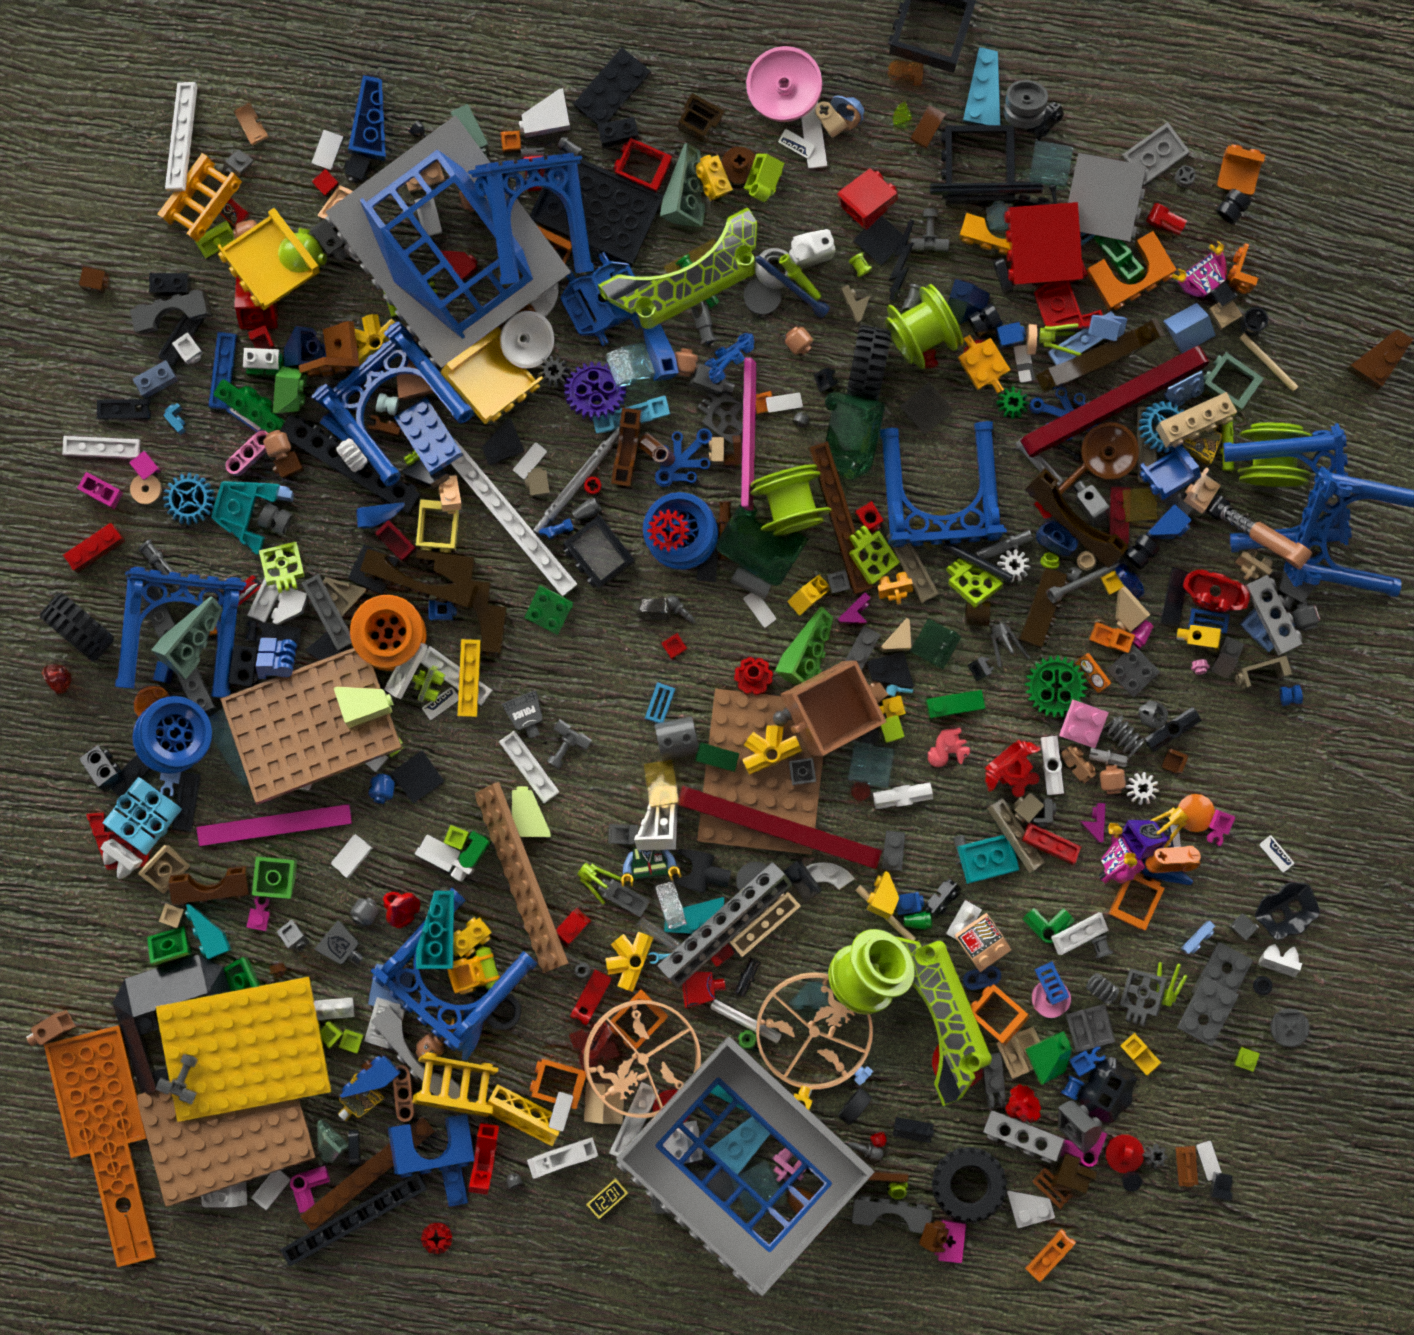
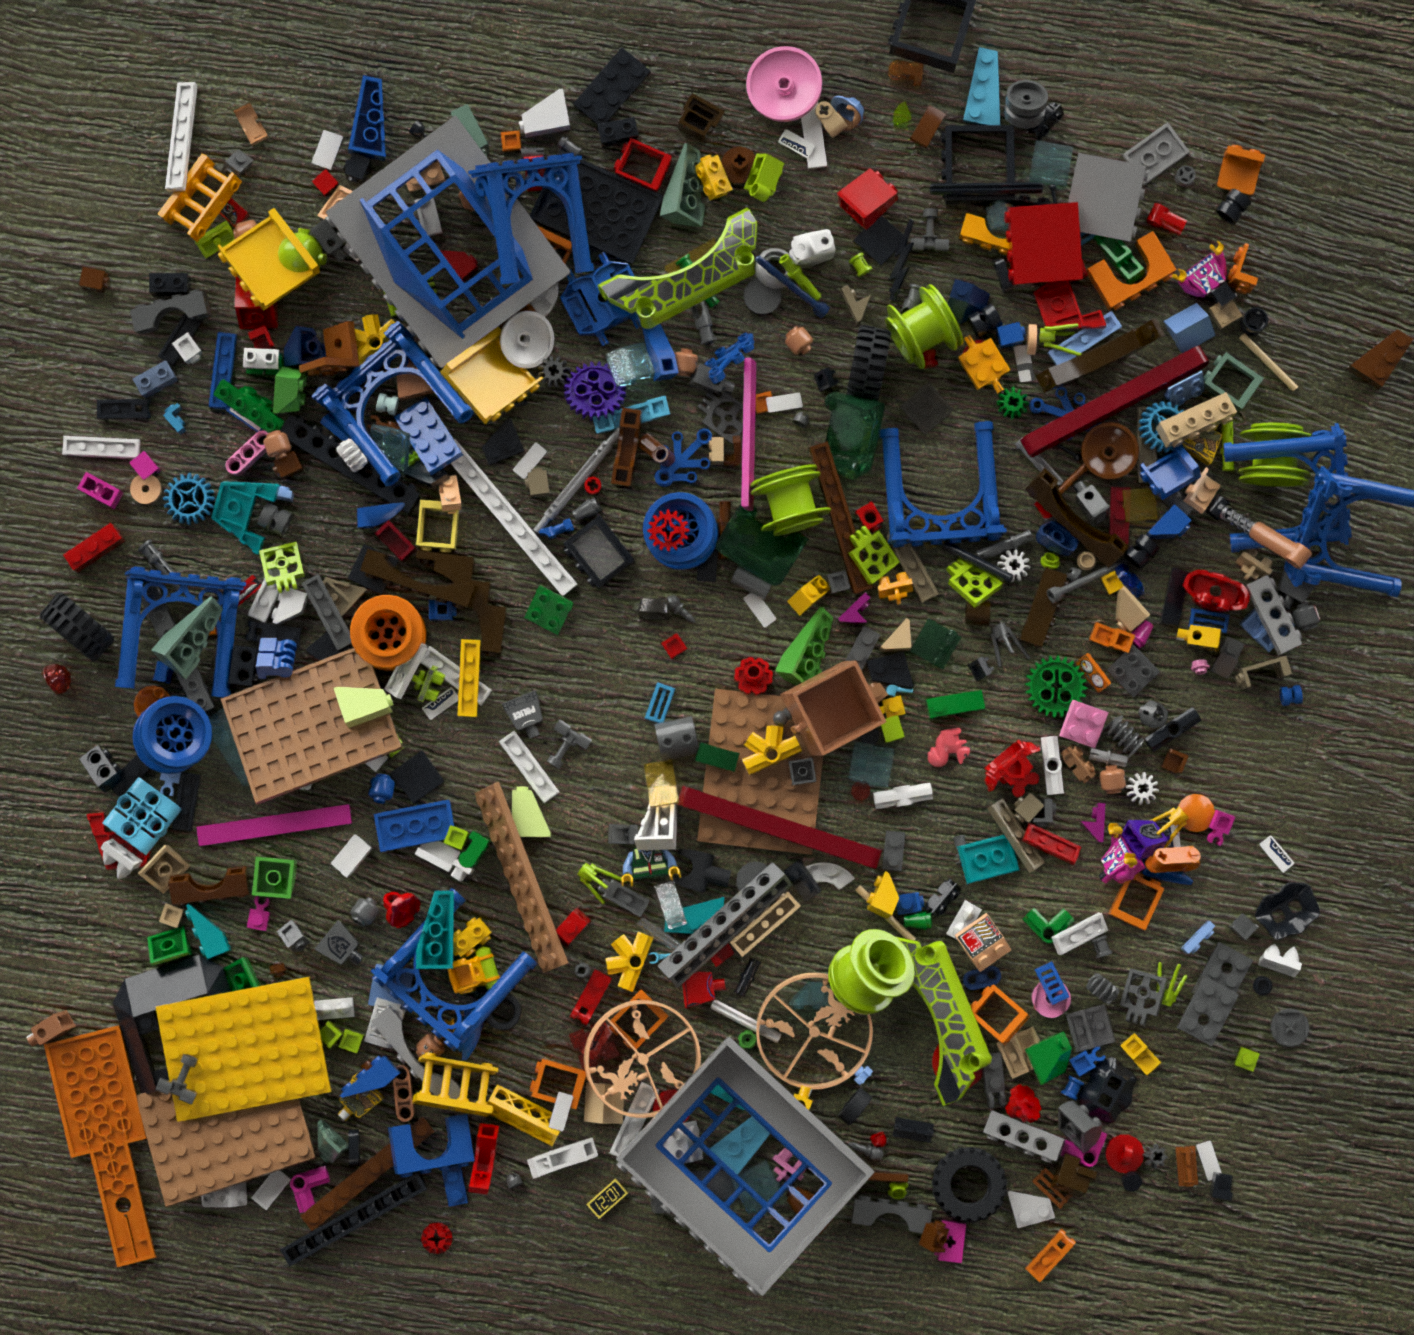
(393, 443): none -> clear light blue slope
(413, 825): none -> blue plate
(1107, 326): medium blue slope -> none

